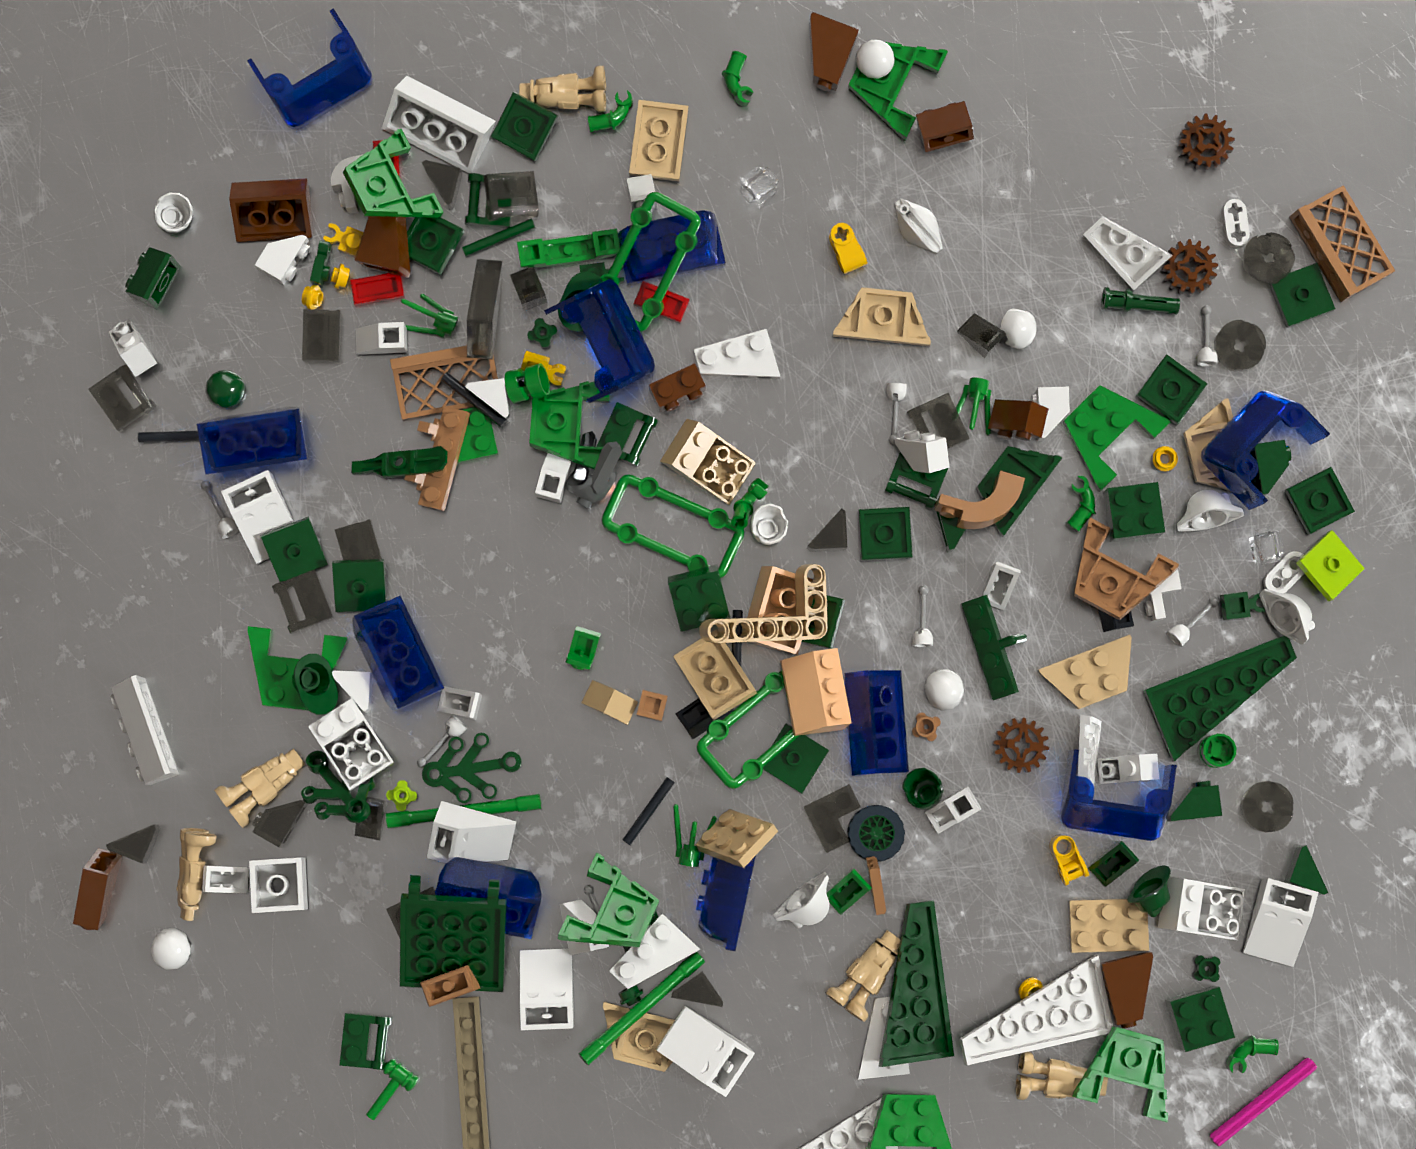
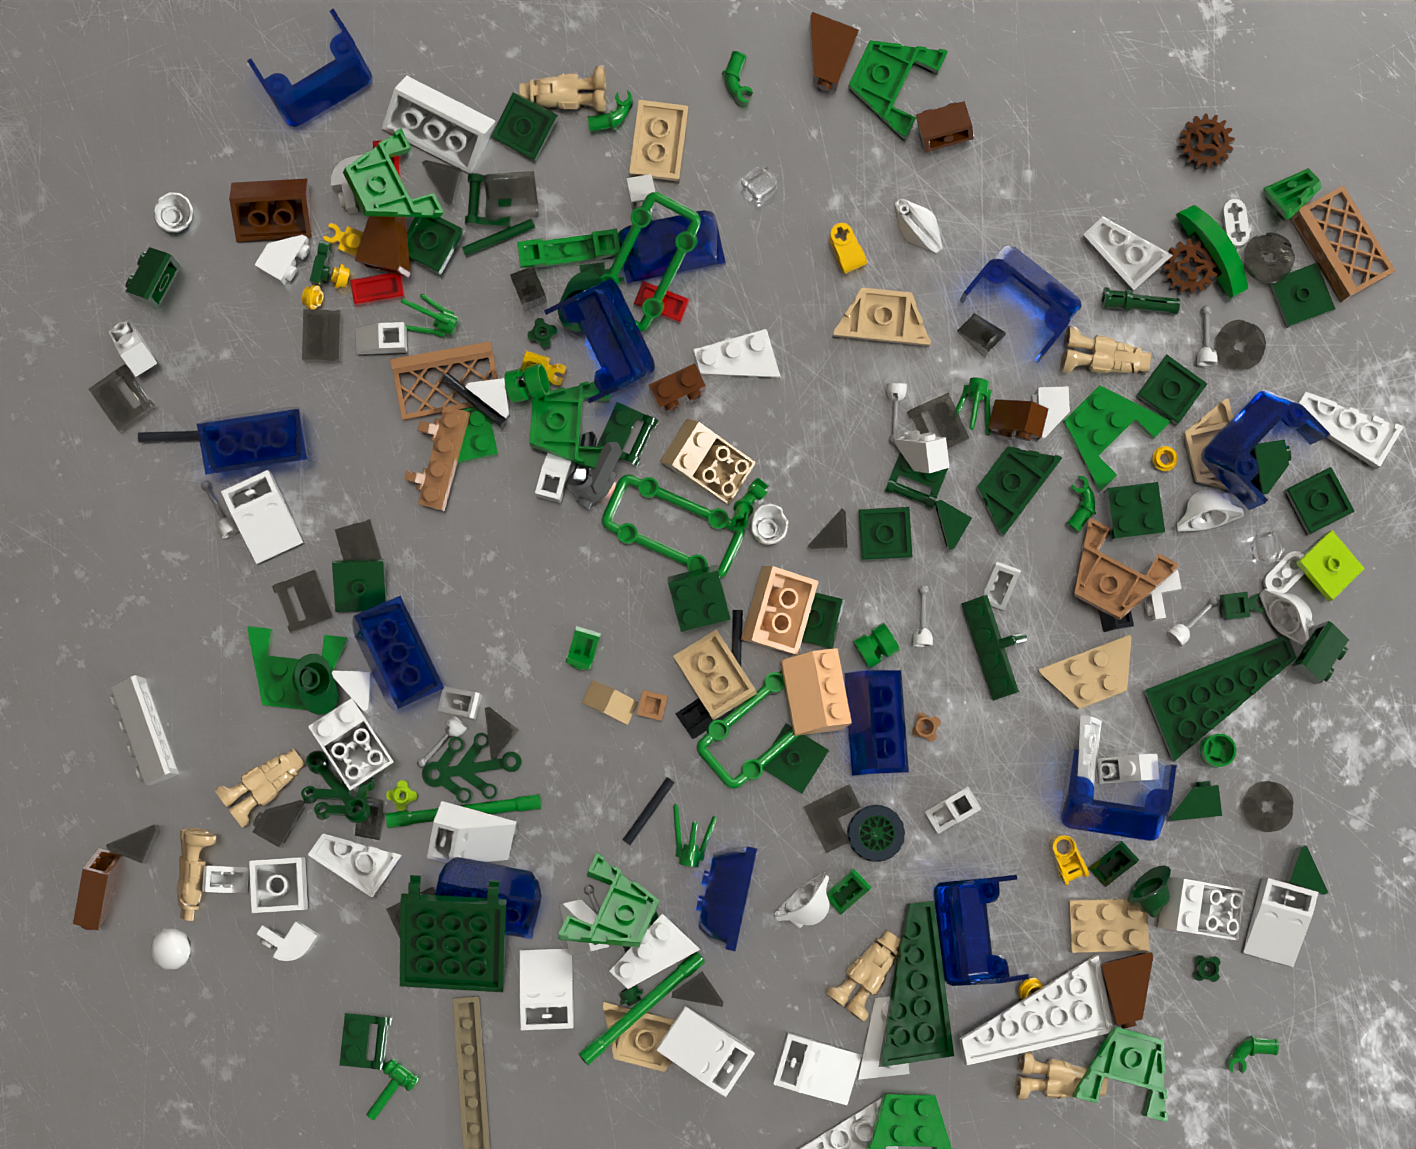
(225, 389): dark green hair -> none
(293, 946): none -> white brick
(294, 549): dark green plate -> none
(355, 863): none -> white wing
(414, 462): dark green piece -> none
(449, 985): medium nougat slope -> none
(484, 309): clear smoke slope -> none
(499, 732): none -> clear smoke slope
(736, 838): tan plate -> none
(775, 625): tan beam -> none
(816, 1069): none -> white slope
(875, 58): white hair -> none
(876, 645): none -> green wheel
(876, 884): medium nougat tile -> none
(923, 788): dark green hair -> none
(944, 689): white hair -> none
(966, 932): none -> clear blue windscreen
(985, 512): medium nougat arch -> none
(1019, 328): white hair -> none
(1022, 732): reddish brown gear -> none
(1060, 300): none -> clear blue windscreen
(1106, 354): none -> tan piece
(1200, 1018): dark green brick -> none
(1219, 246): none -> green slope
(1263, 1101): dark pink axle -> none
(1293, 192): none -> green wing
(1321, 652): none -> dark green slope
(1358, 433): none -> white wing

